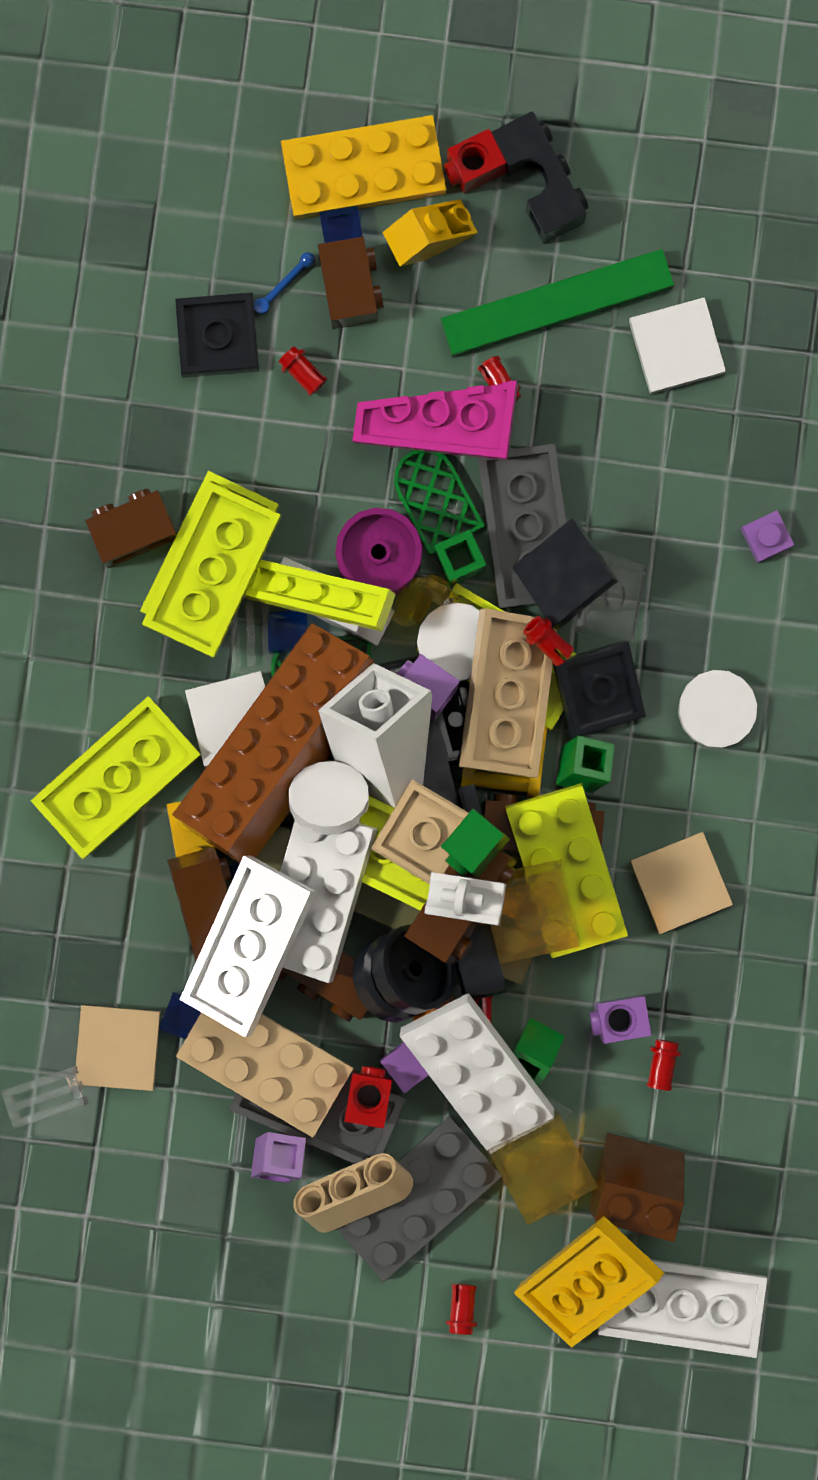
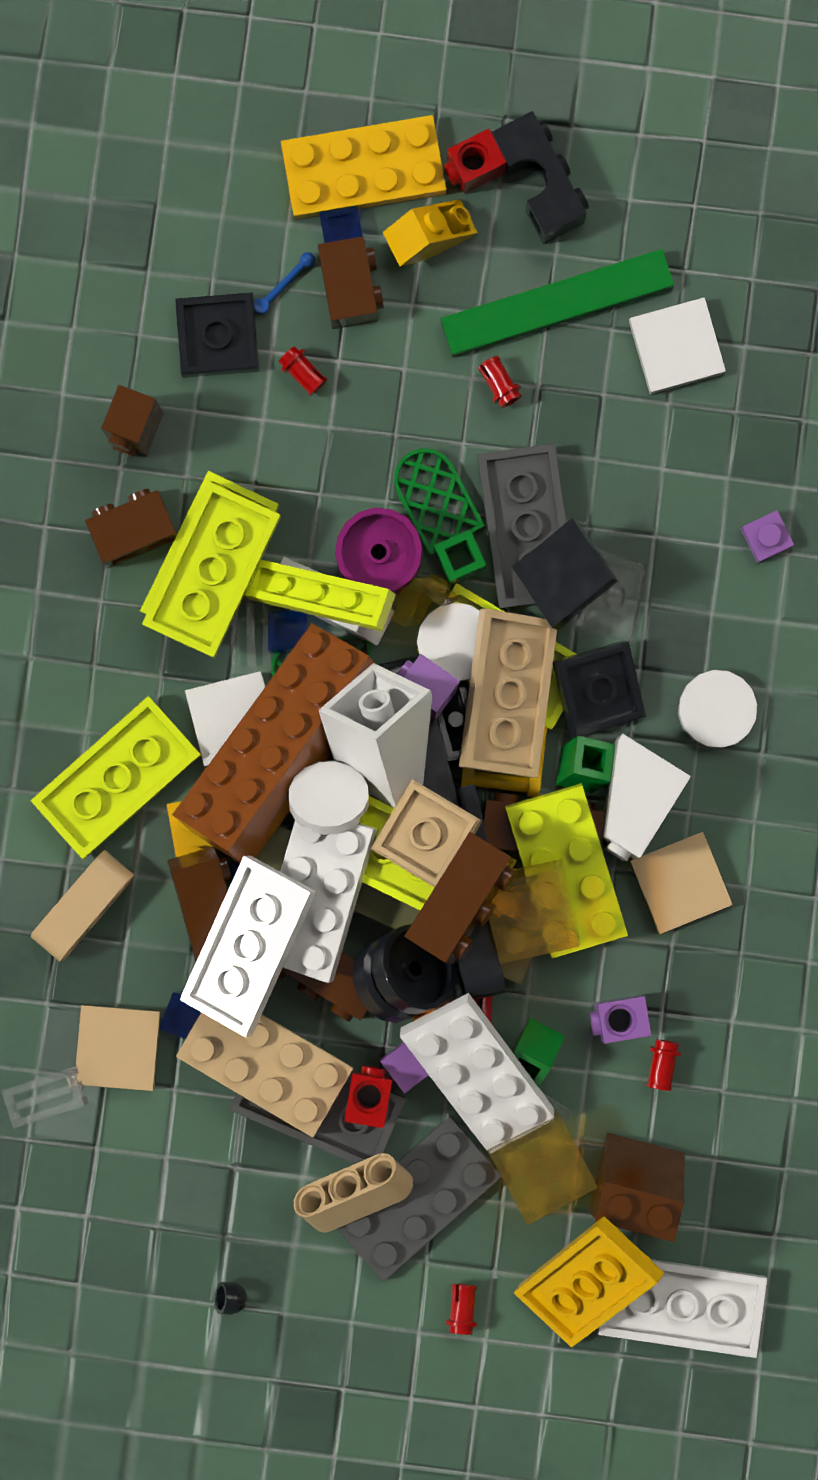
(82, 906): none -> tan beam
(132, 422): none -> reddish brown brick
(229, 1298): none -> black hinge
(278, 1157): medium lavender brick -> none
(450, 422): dark pink wing -> none
(465, 898): white hips -> none
(473, 844): green brick -> none
(541, 634): red pin -> none
(637, 798): none -> white slope

